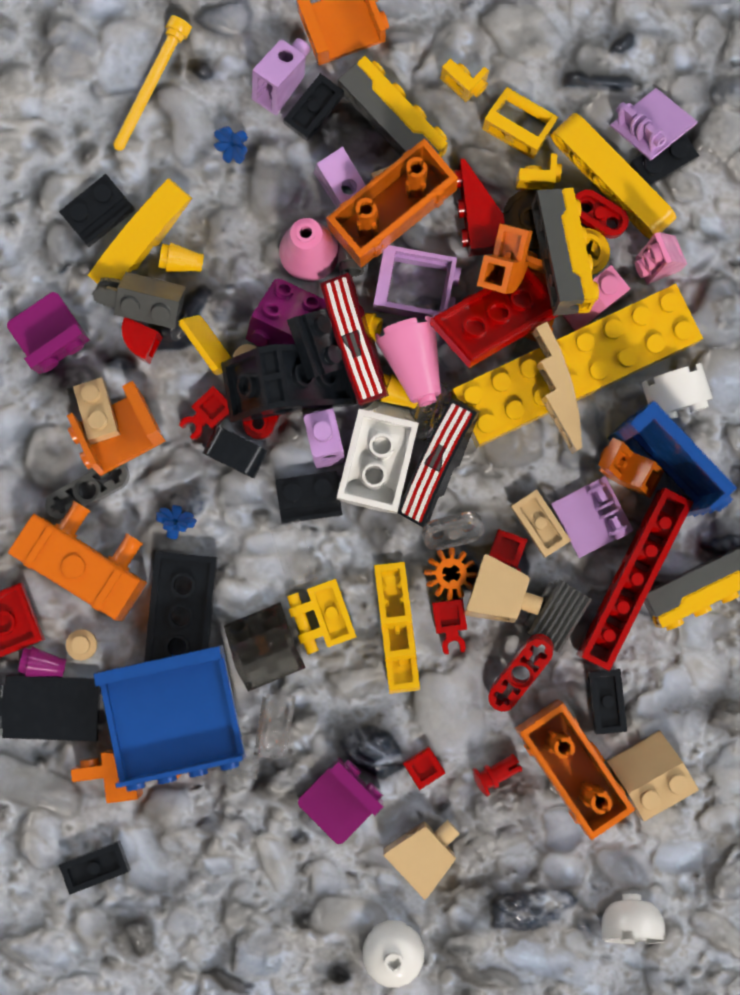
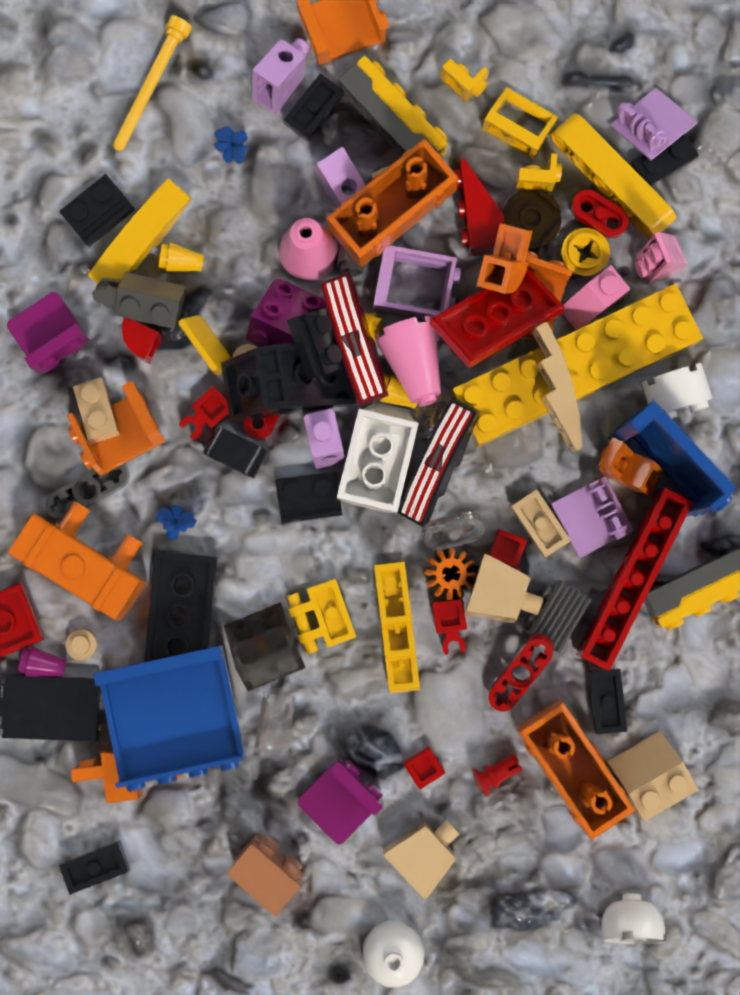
(266, 873): none -> nougat piece
(564, 251): dark grey piece -> none

